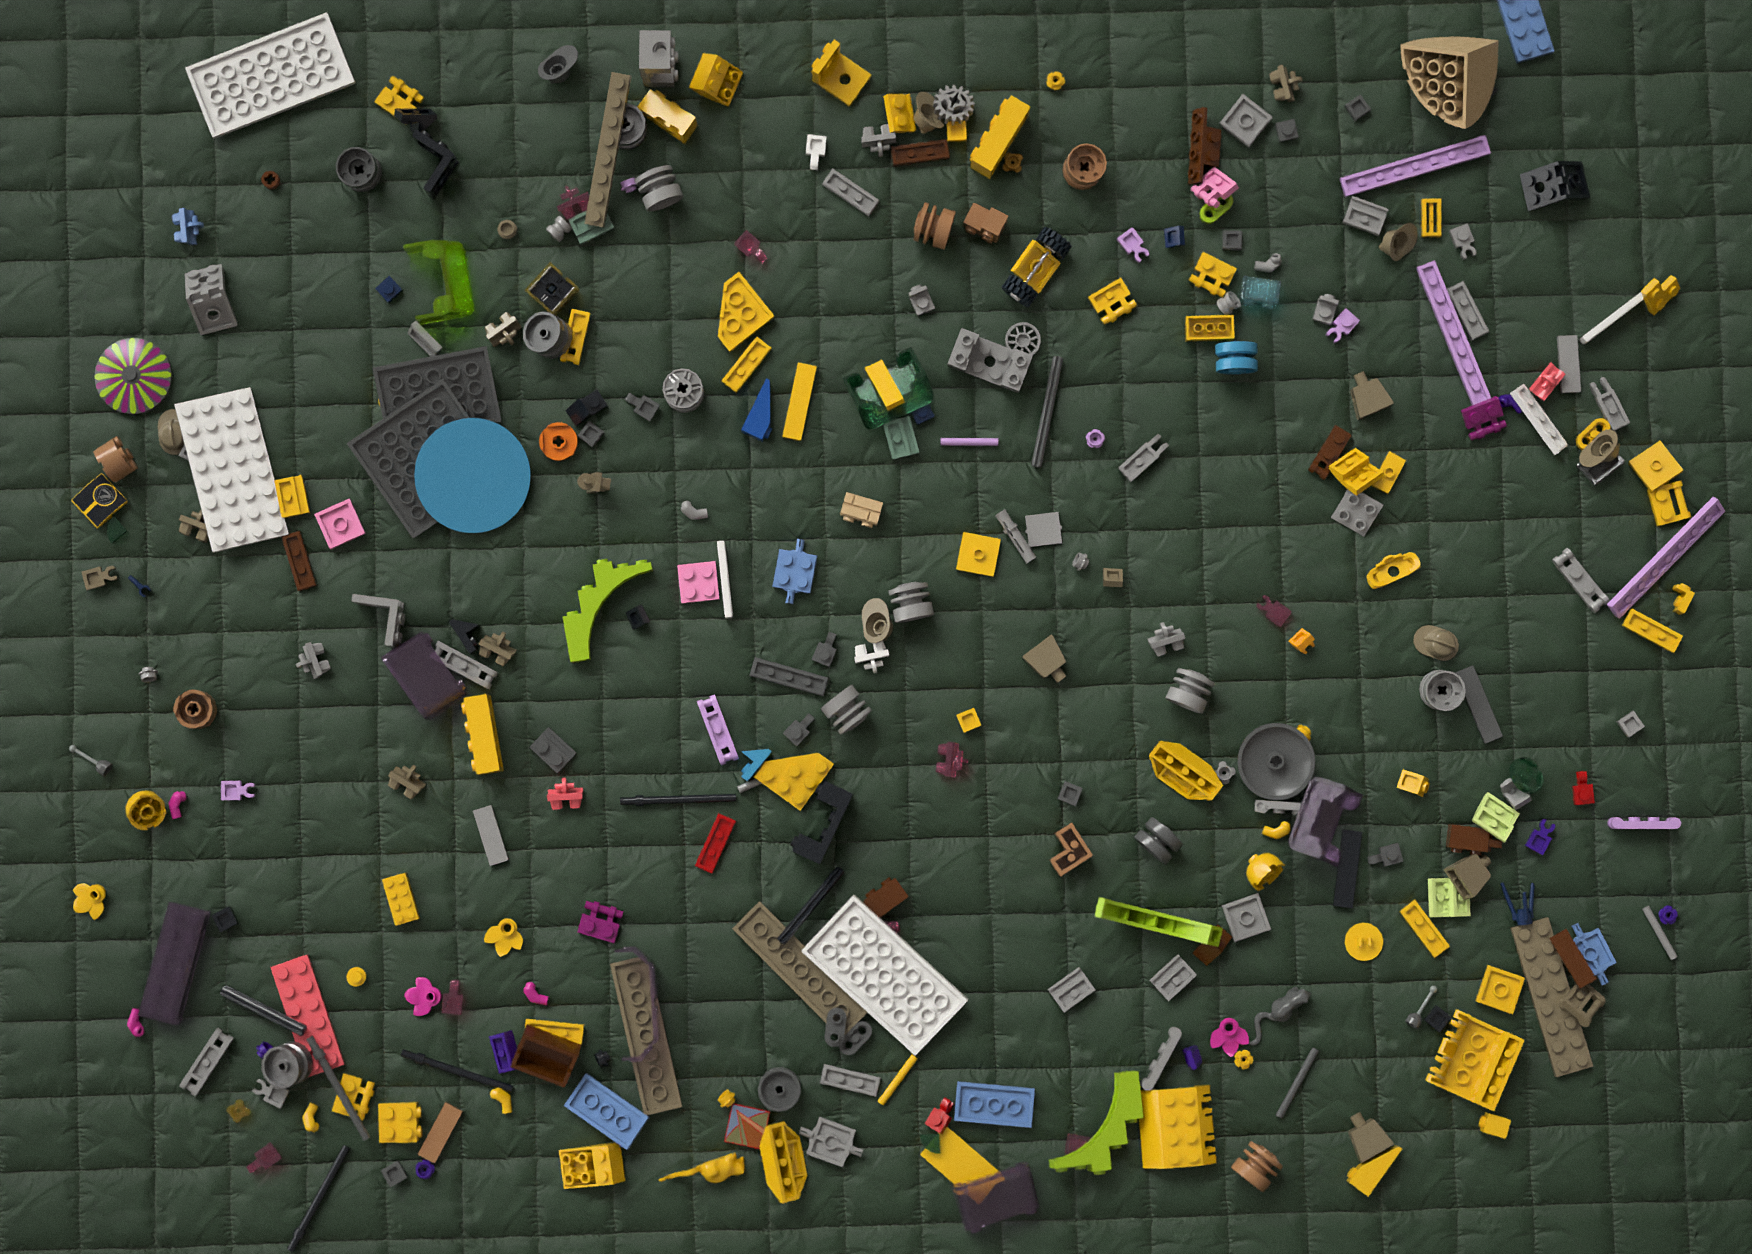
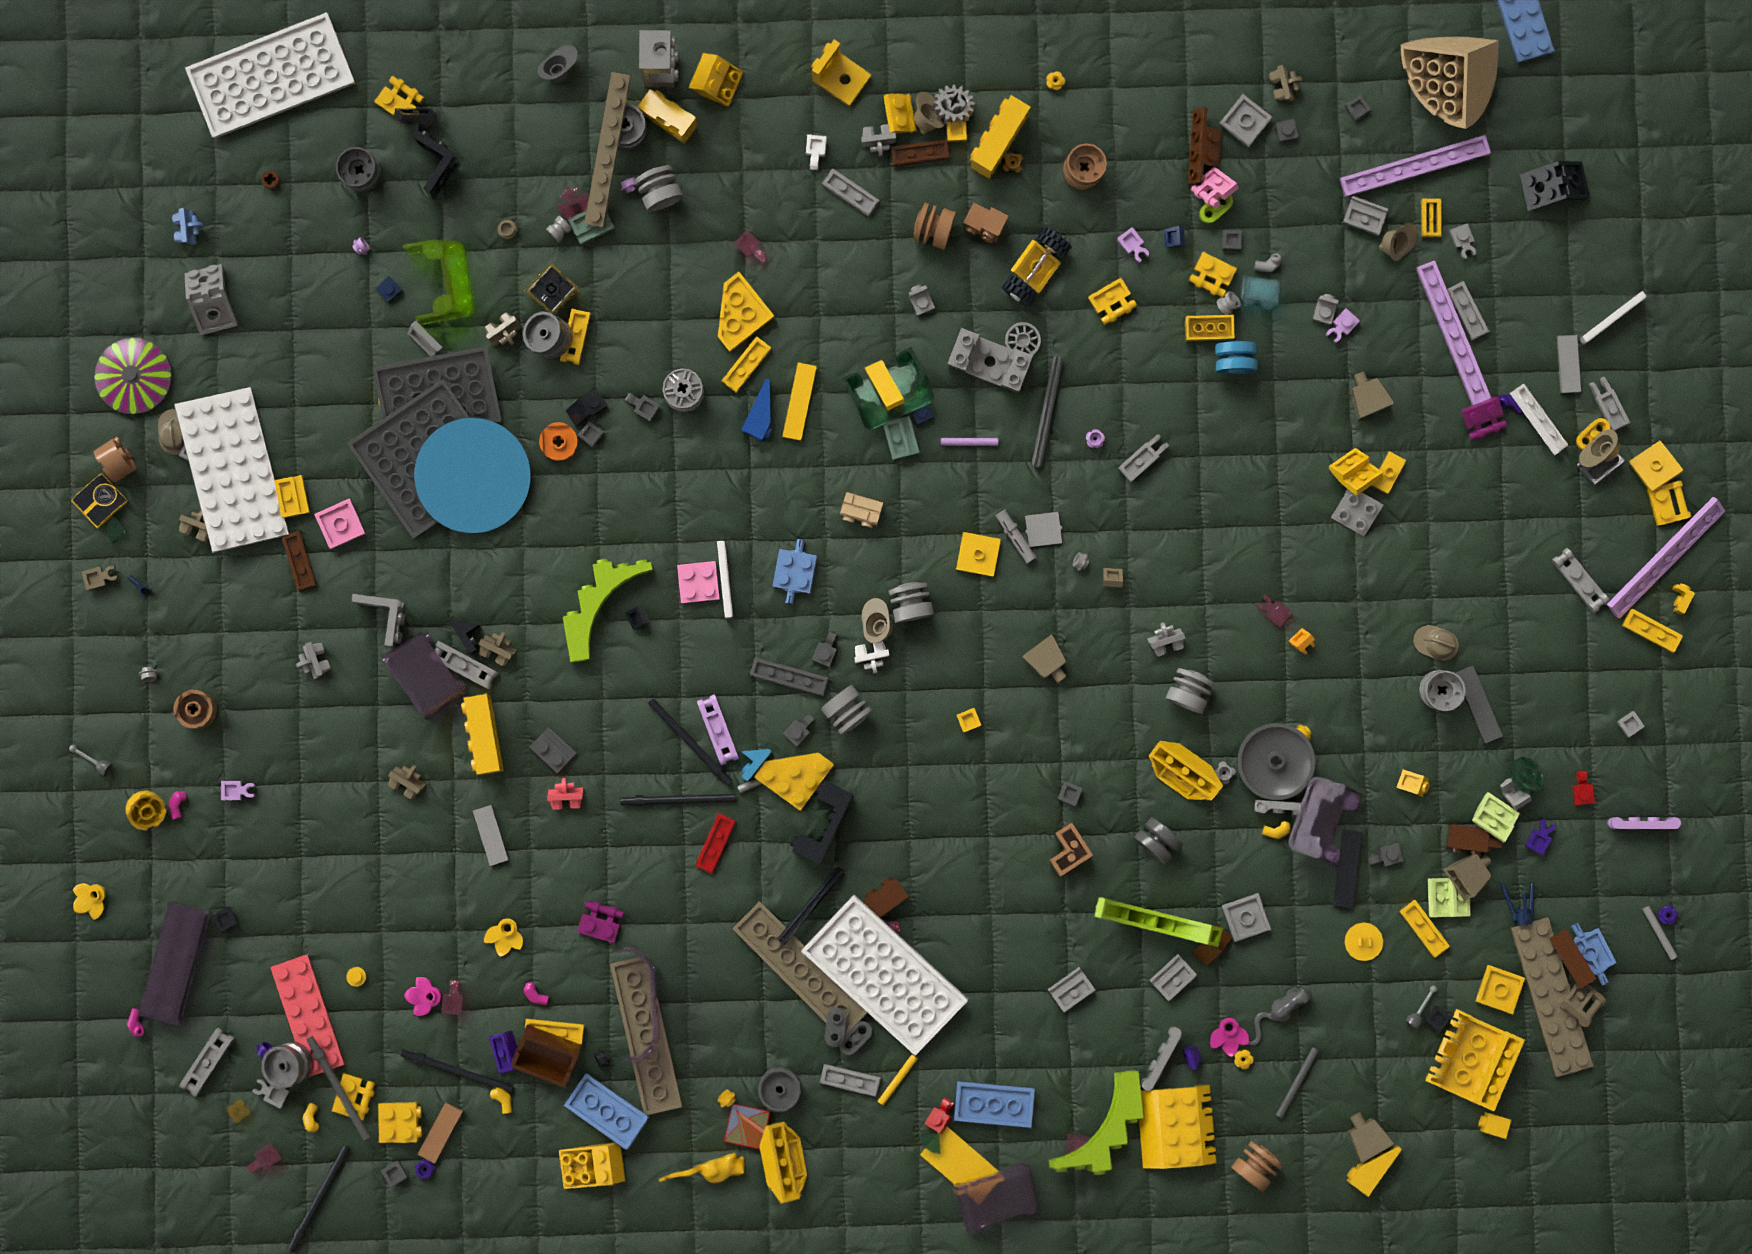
(263, 1010): black axle -> none
(361, 246): none -> lavender plate
(401, 899): yellow piece -> none
(593, 482): dark tan hips -> none
(693, 514): light grey arm -> none
(716, 769): none -> black bar
(830, 1141): light grey plate -> none
(953, 759): clear pink hips -> none
(1263, 869): yellow cylinder -> none
(1330, 451): reddish brown plate -> none
(1406, 564): yellow piece -> none
(1547, 381): coral hips -> none
(1658, 295): yellow plate -> none

